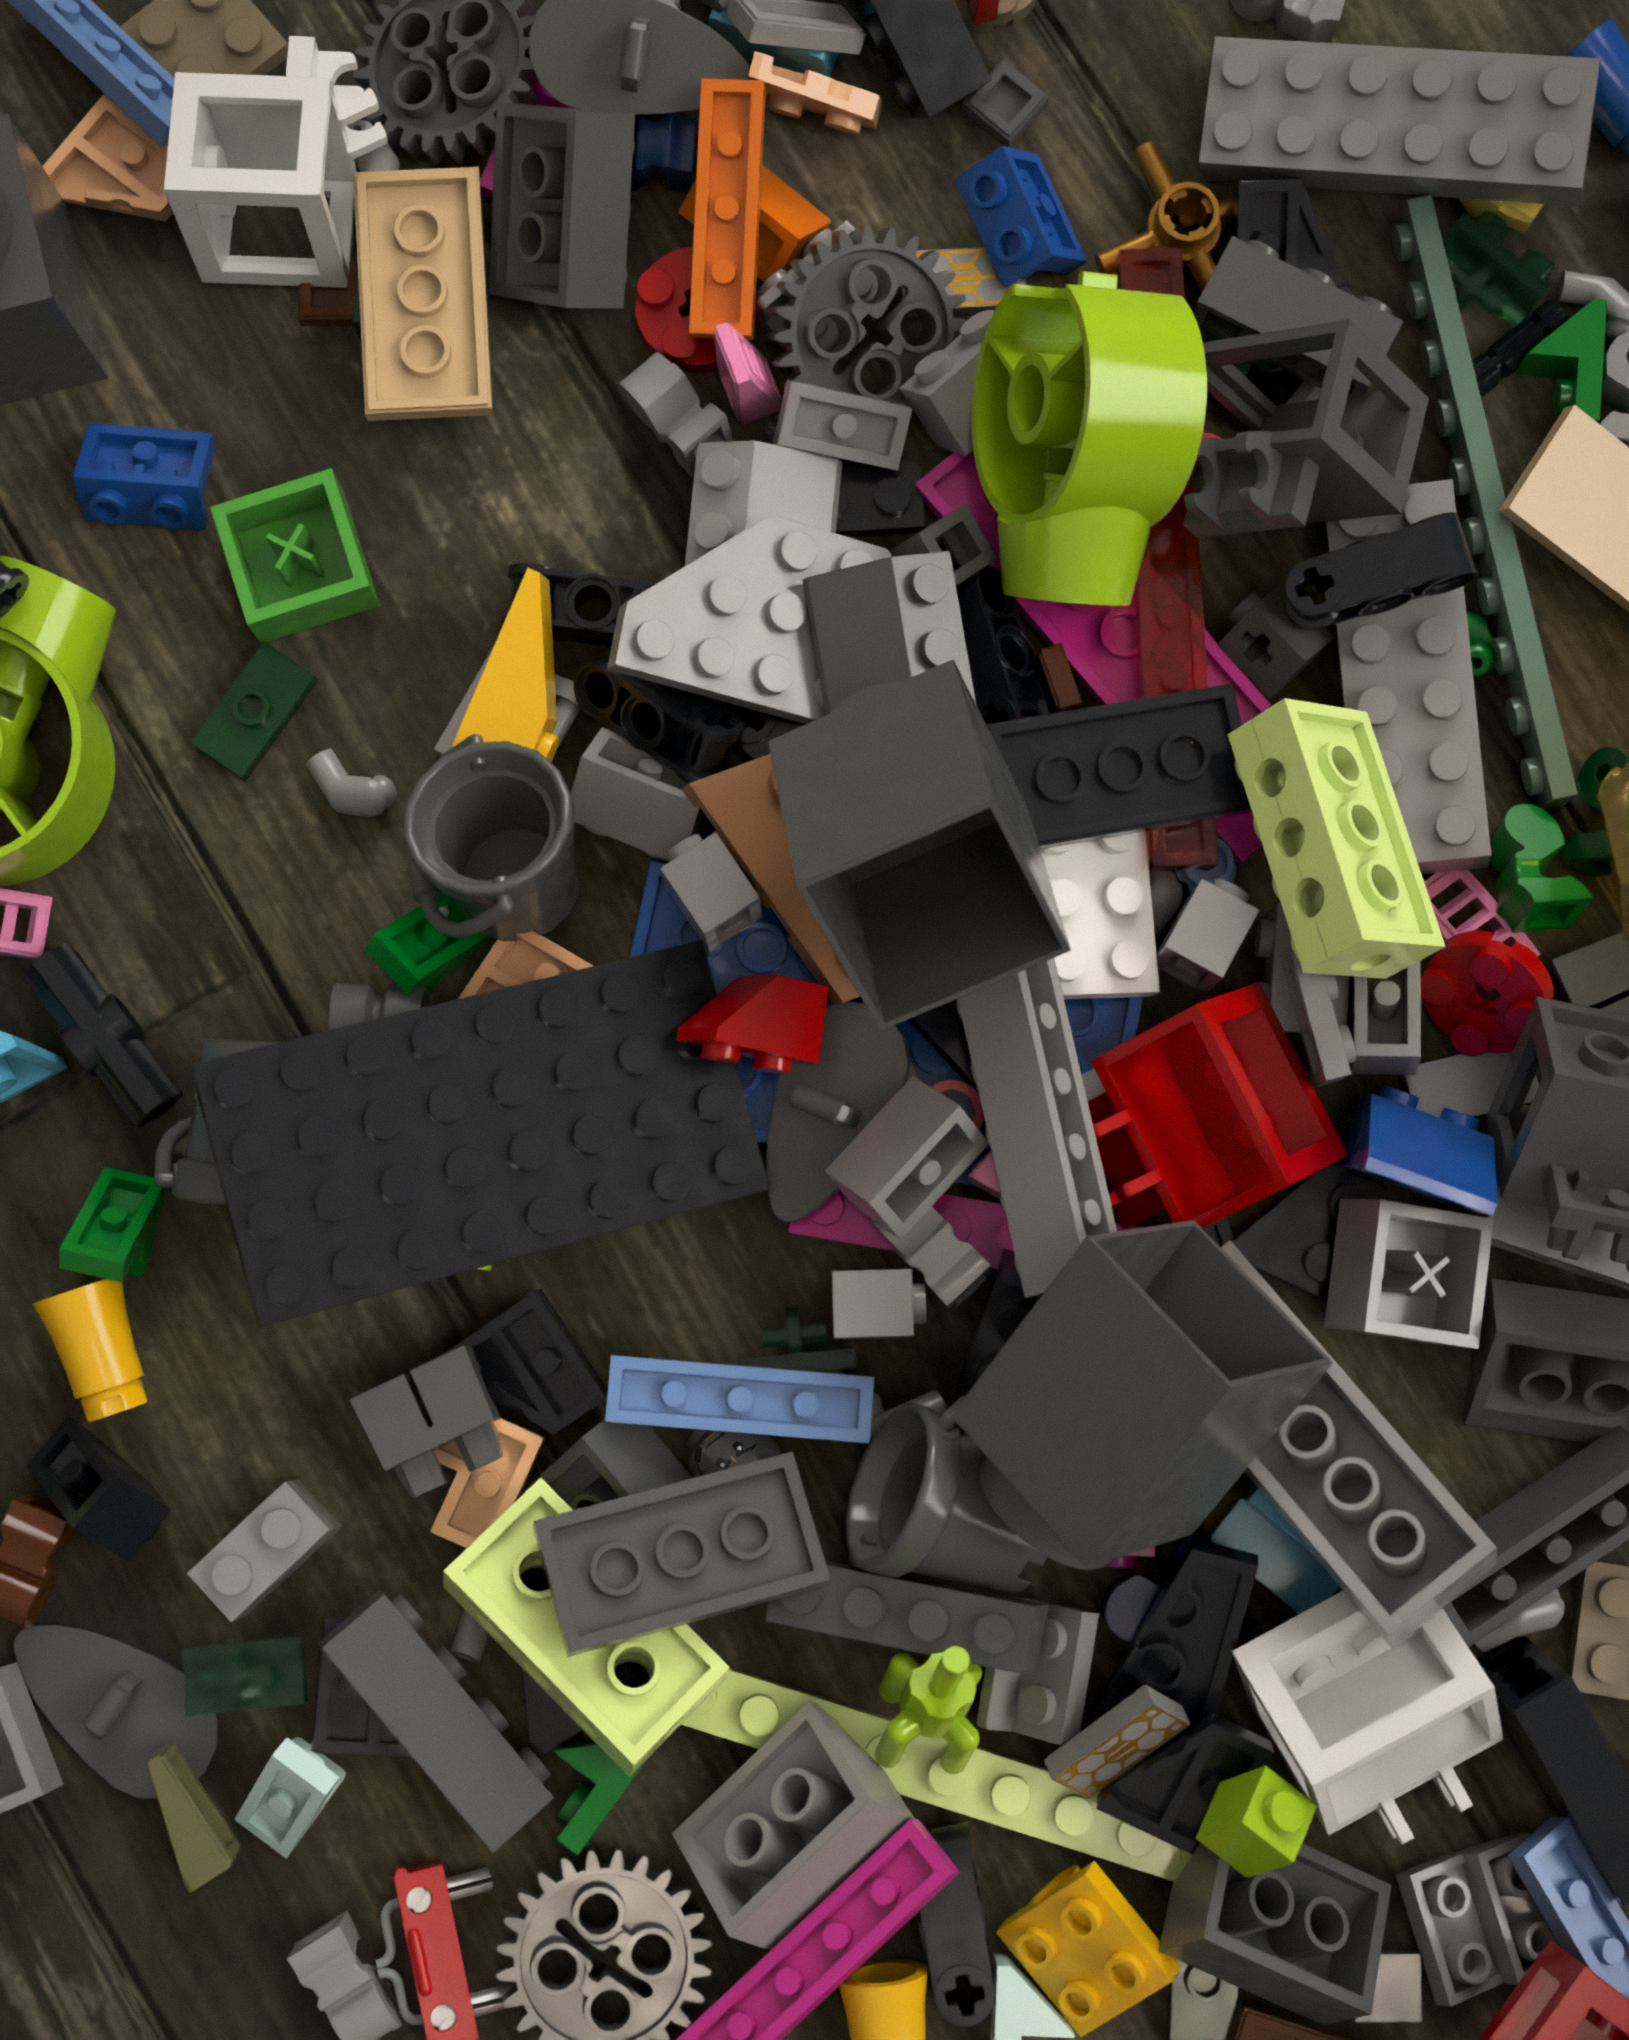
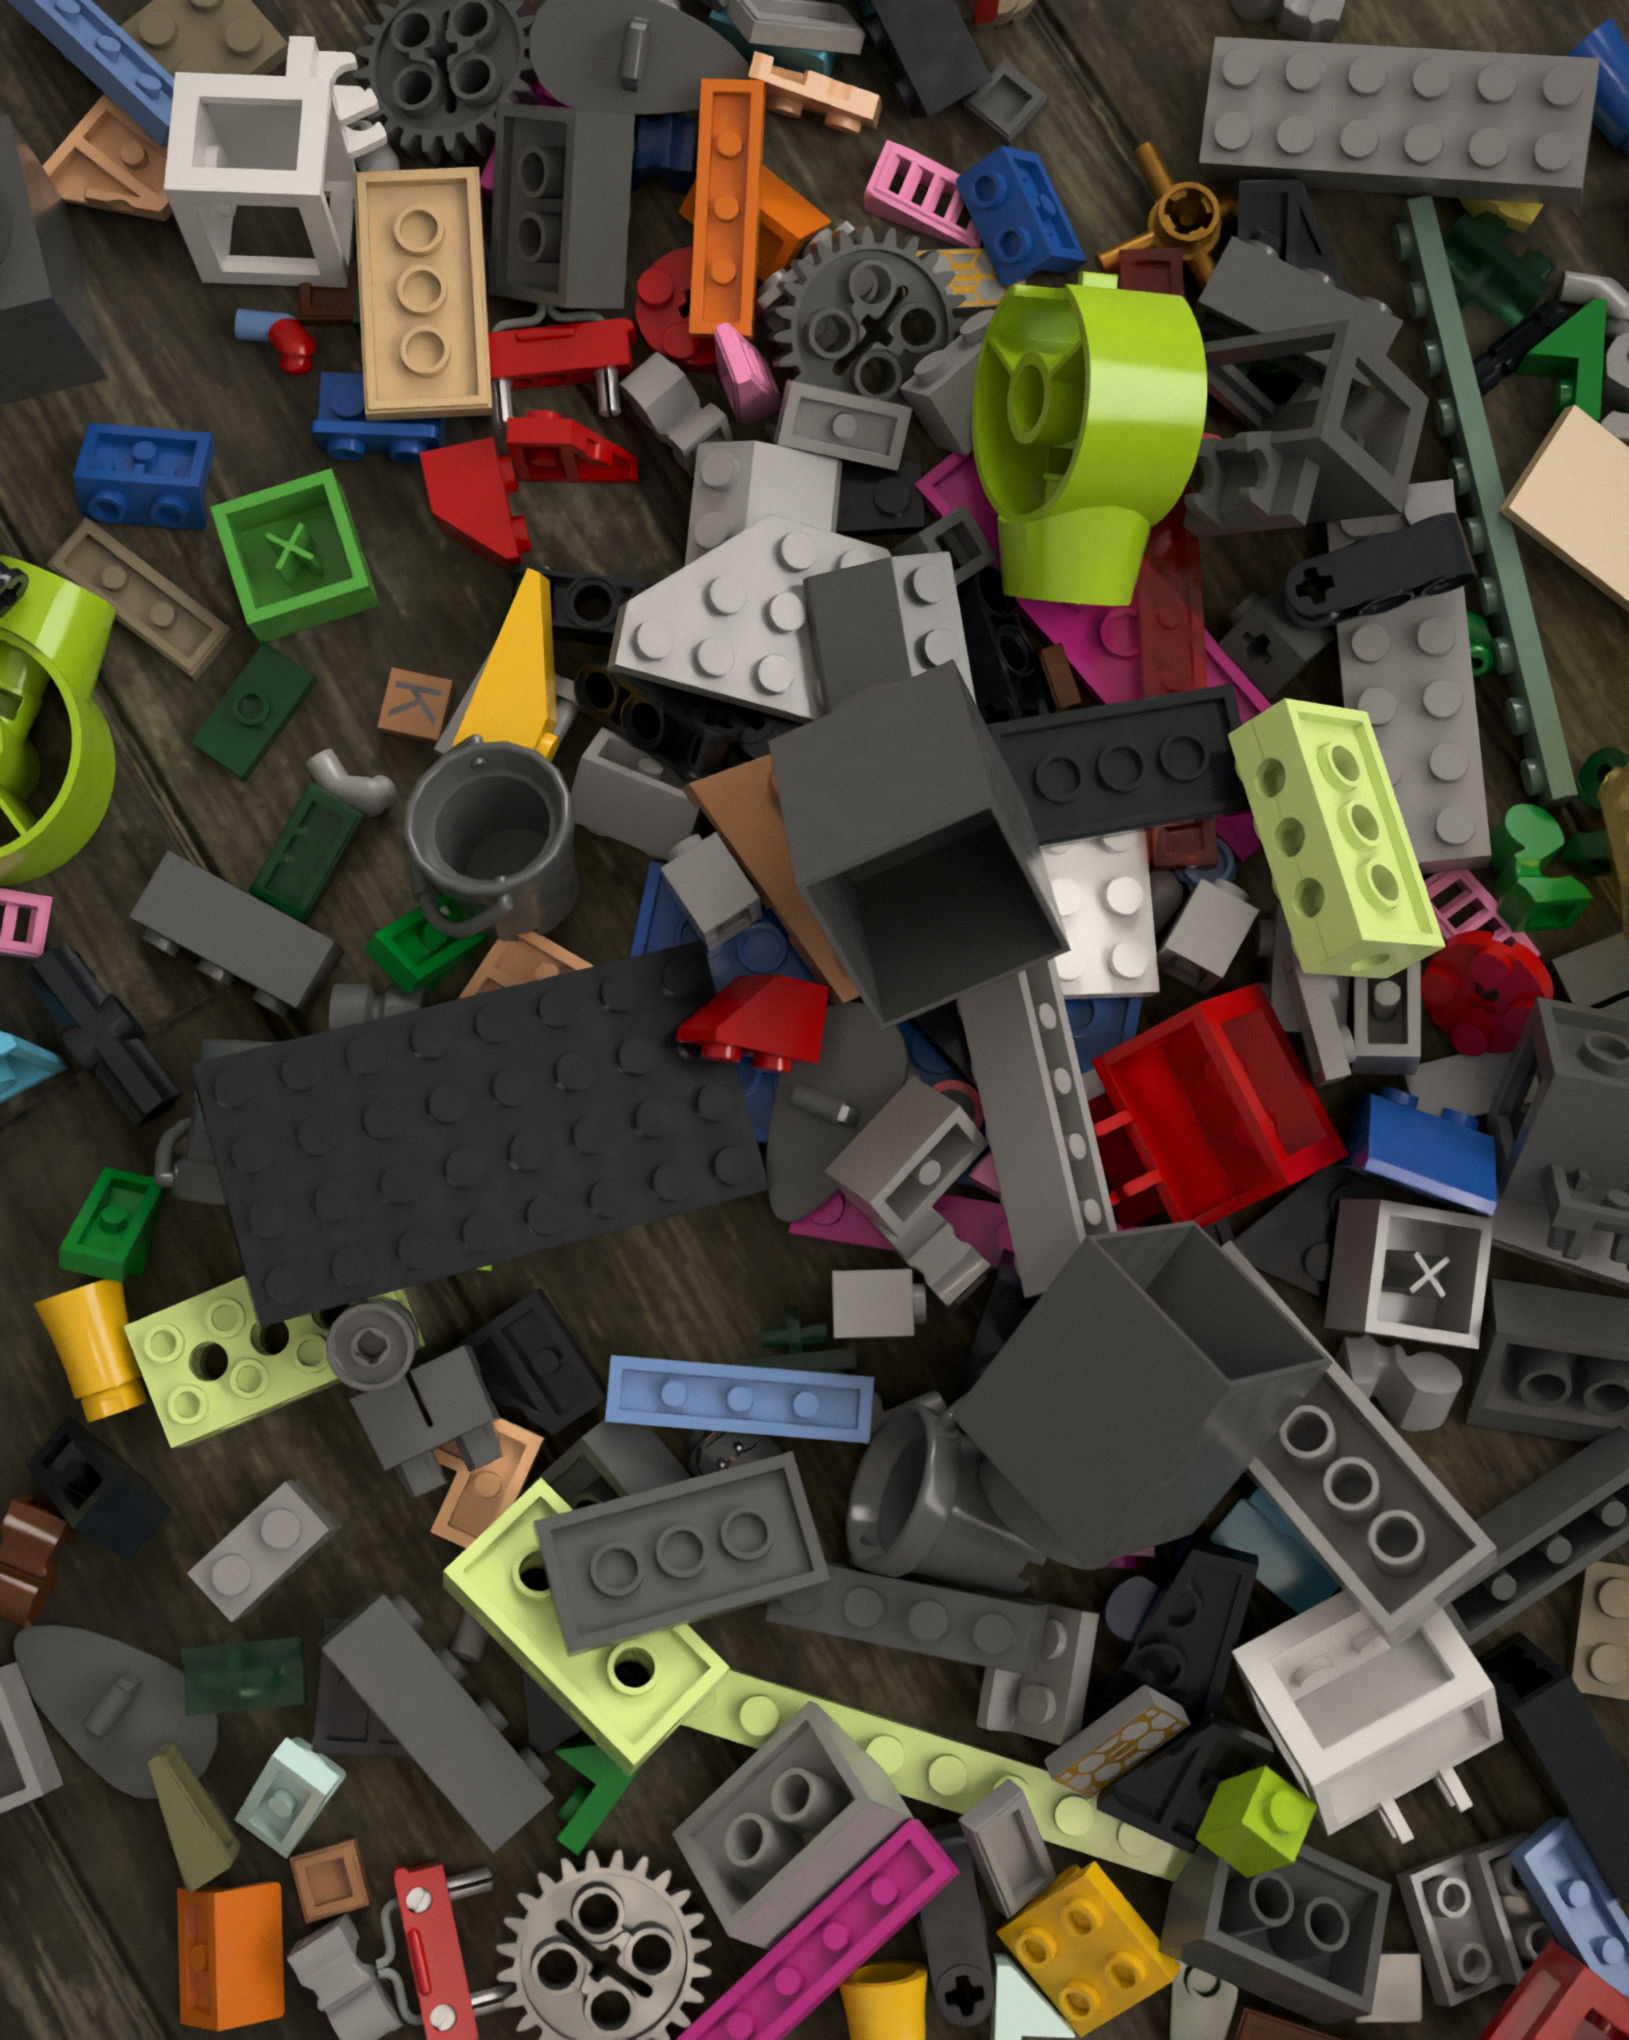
(143, 599): none -> dark tan tile
(194, 1405): none -> yellowish green brick
(230, 1955): none -> orange panel
(235, 936): none -> dark grey brick
(283, 333): none -> red arm
(308, 853): none -> dark green plate
(331, 1880): none -> medium nougat tile
(348, 435): none -> blue bracket
(372, 1343): none -> dark grey wheel
(416, 705): none -> medium nougat tile
(471, 500): none -> red slope
(560, 356): none -> red piece
(565, 451): none -> red wing
(900, 209): none -> bright pink slope
(931, 1705): lime plant -> none
(1008, 1848): none -> light grey tile
(1410, 1389): none -> light grey leg
(1536, 1618): light grey arm -> none

